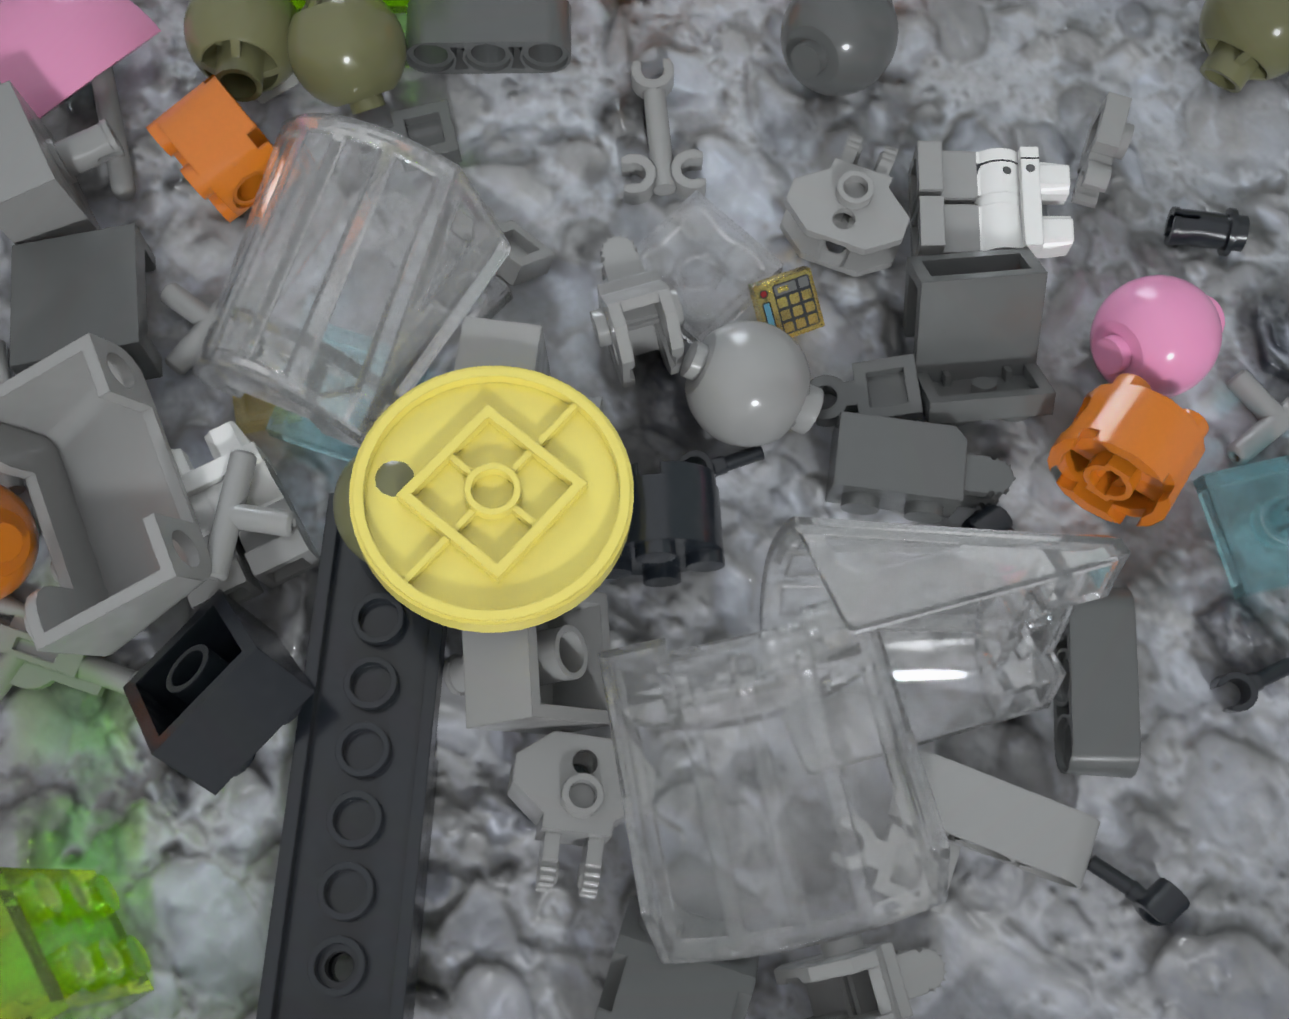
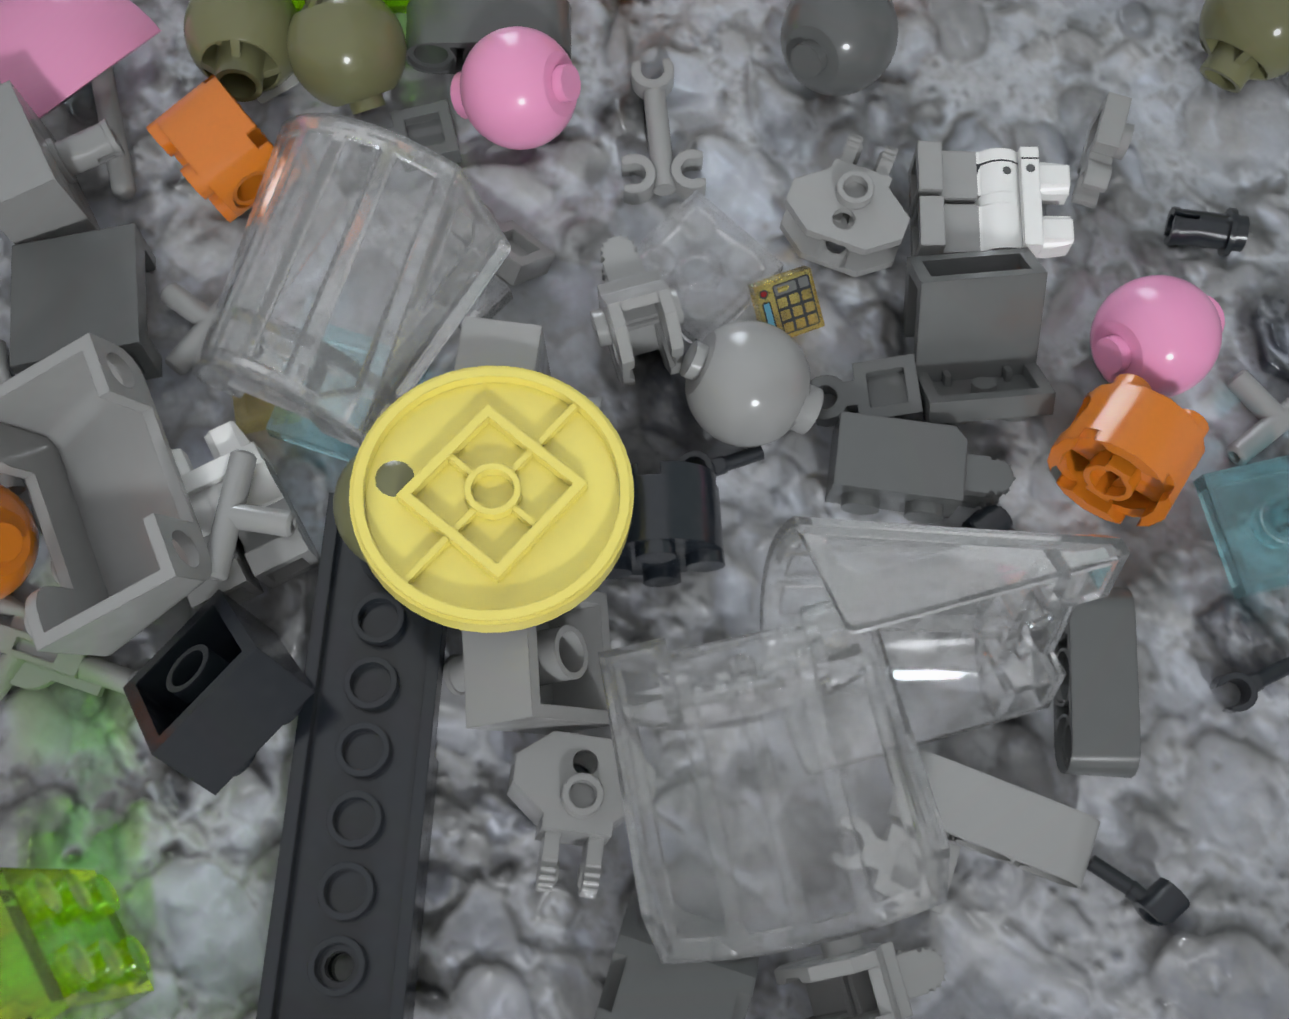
(517, 88): none -> bright pink brick

